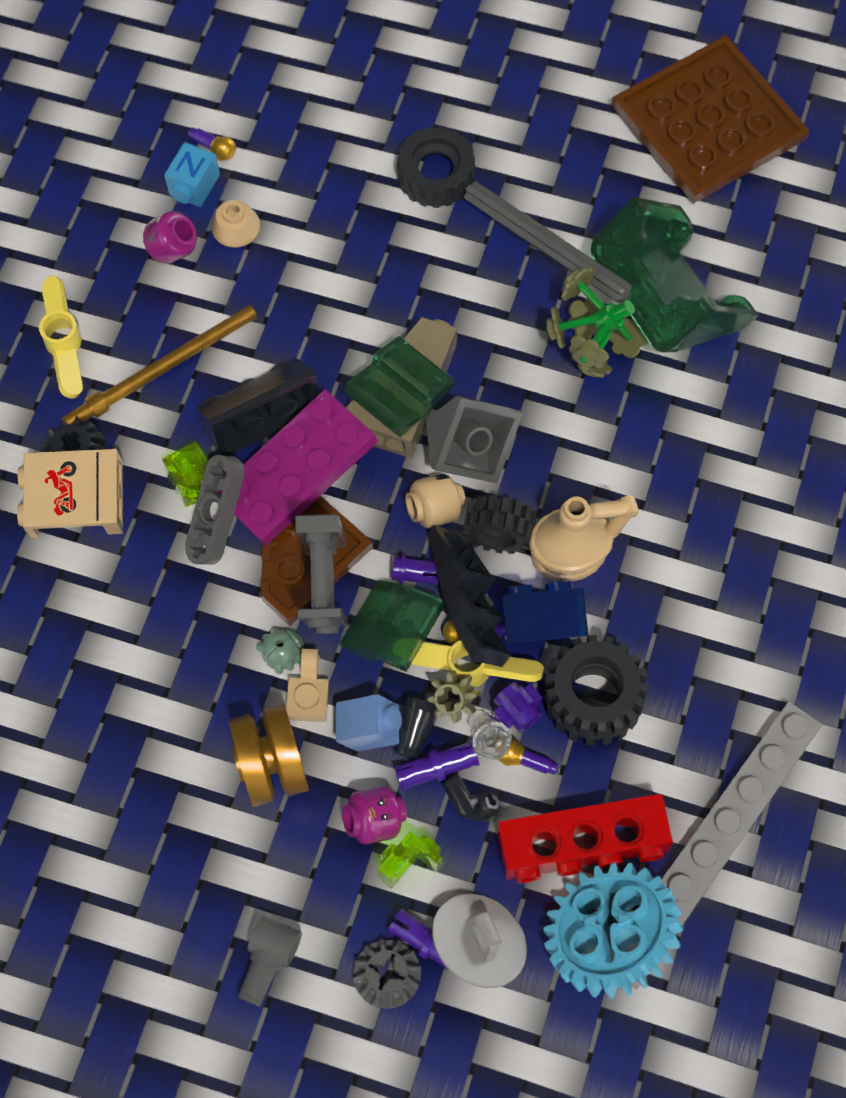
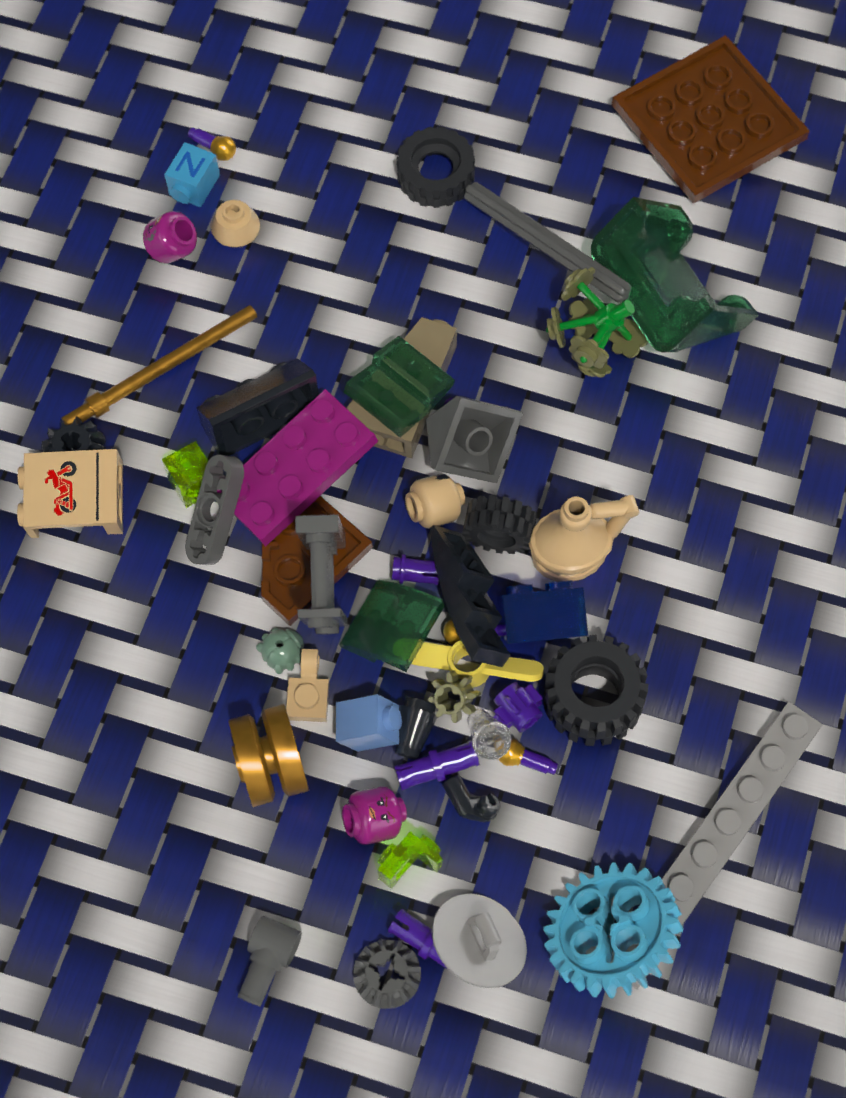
(62, 349): light yellow piece -> none
(642, 814): red brick -> none

